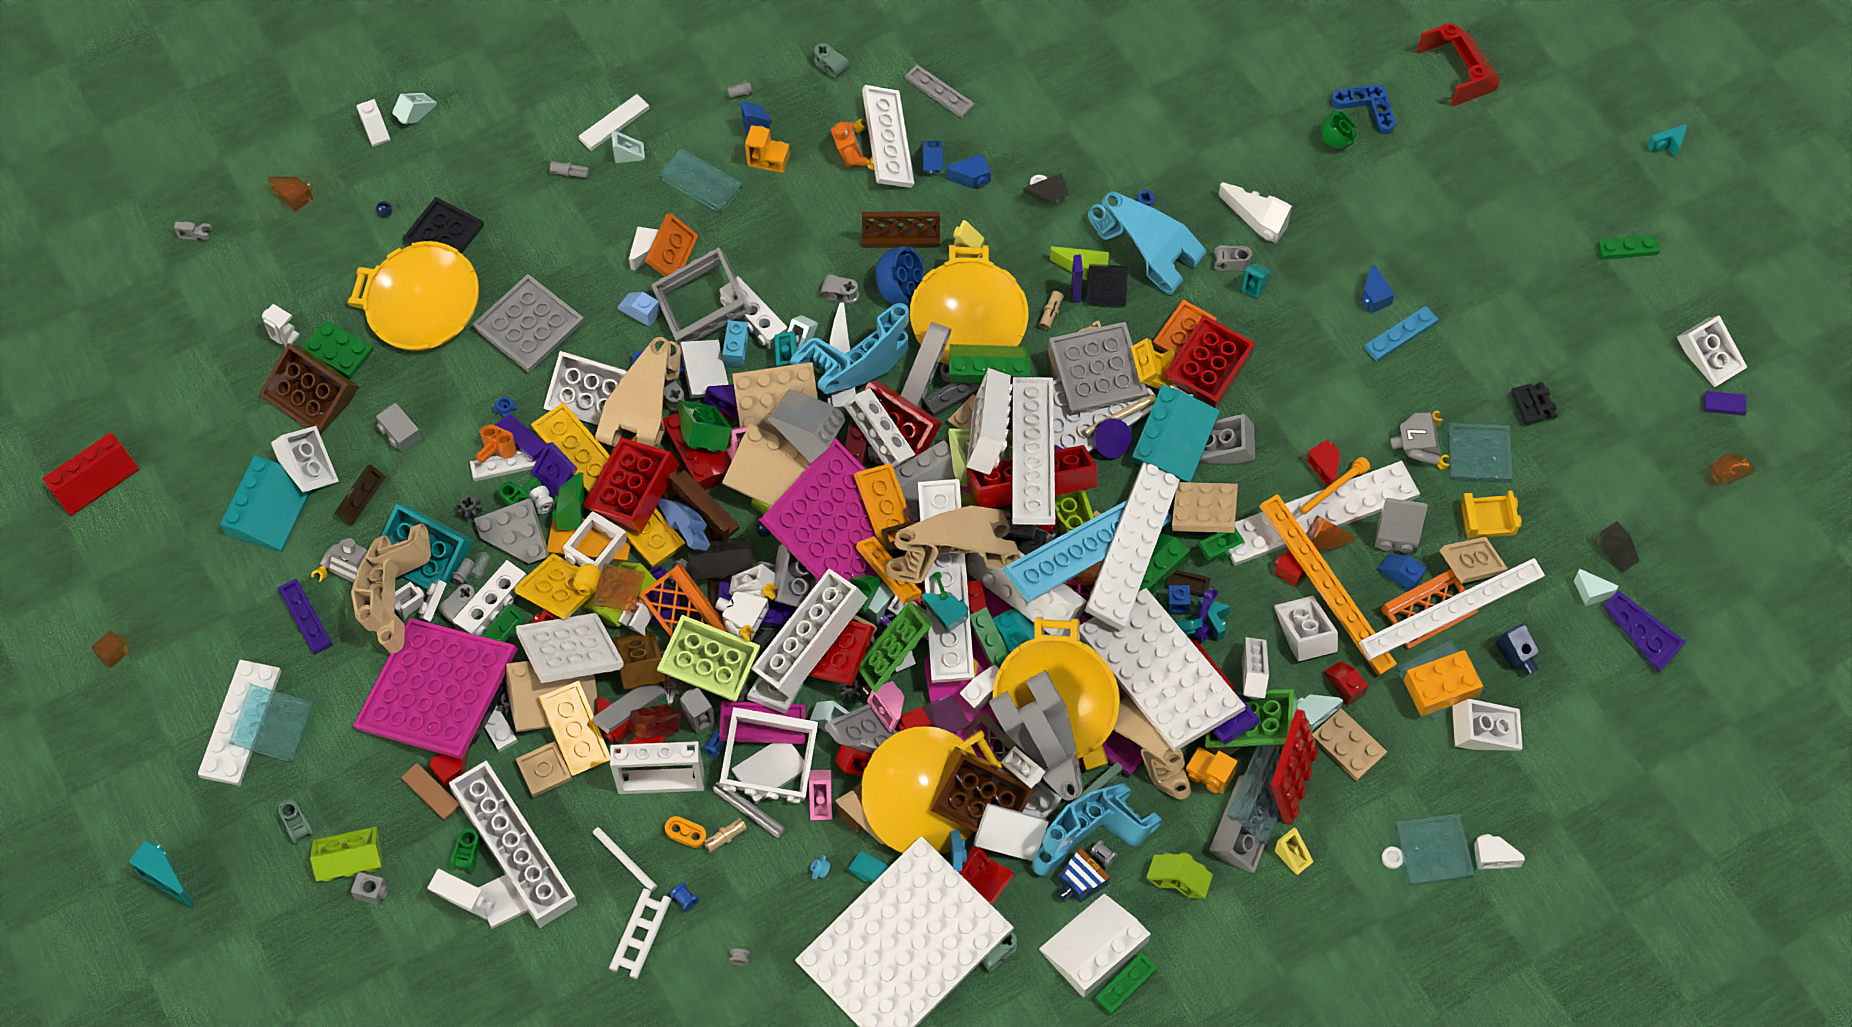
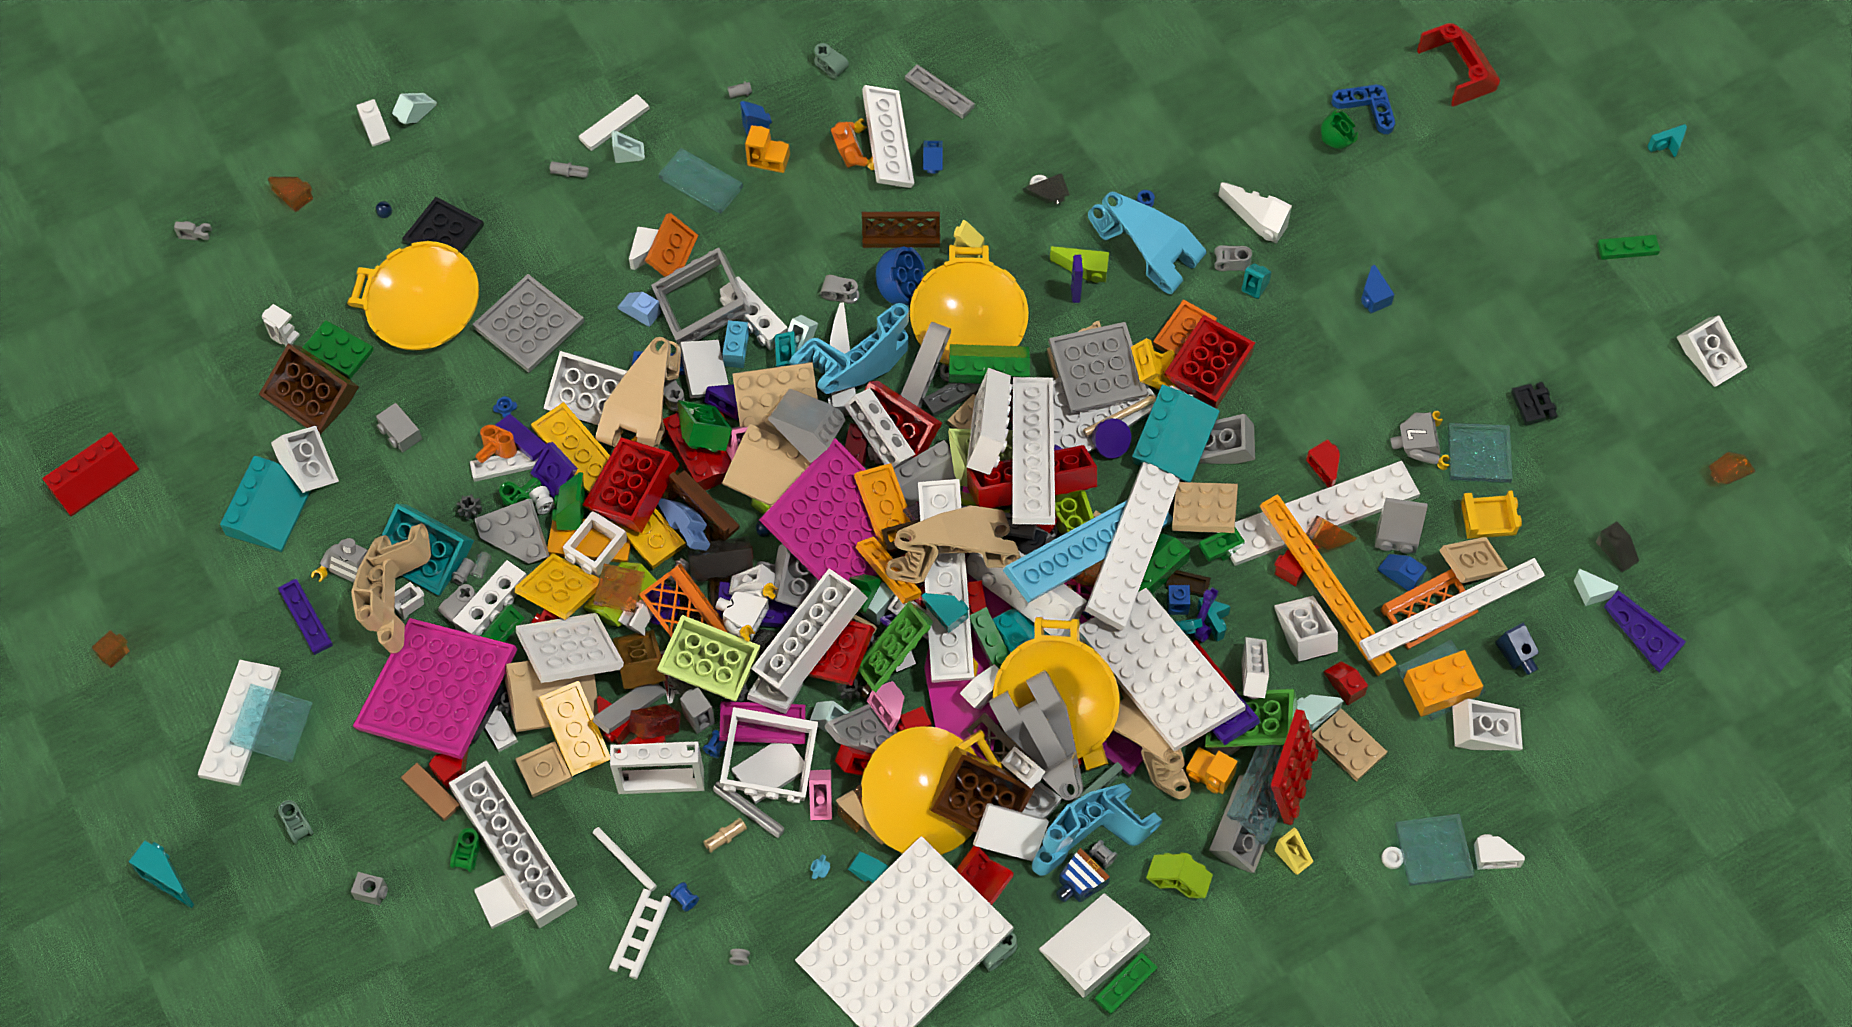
(346, 854): lime slope -> none
(360, 494): dark brown plate -> none
(428, 608): white plate -> none
(462, 894): white window -> none
(587, 579): yellow head -> none
(658, 575): dark purple hinge -> none
(687, 831): light orange plate -> none
(937, 576): green hinge -> none
(946, 715): clear purple piece -> none
(957, 850): dark azure plate -> none
(970, 172): blue slope -> none
(1051, 310): tan pin -> none
(1107, 284): black plate -> none
(1359, 467): light orange piece -> none
(1401, 333): dark azure plate -> none
(1725, 403): dark purple tile -> none

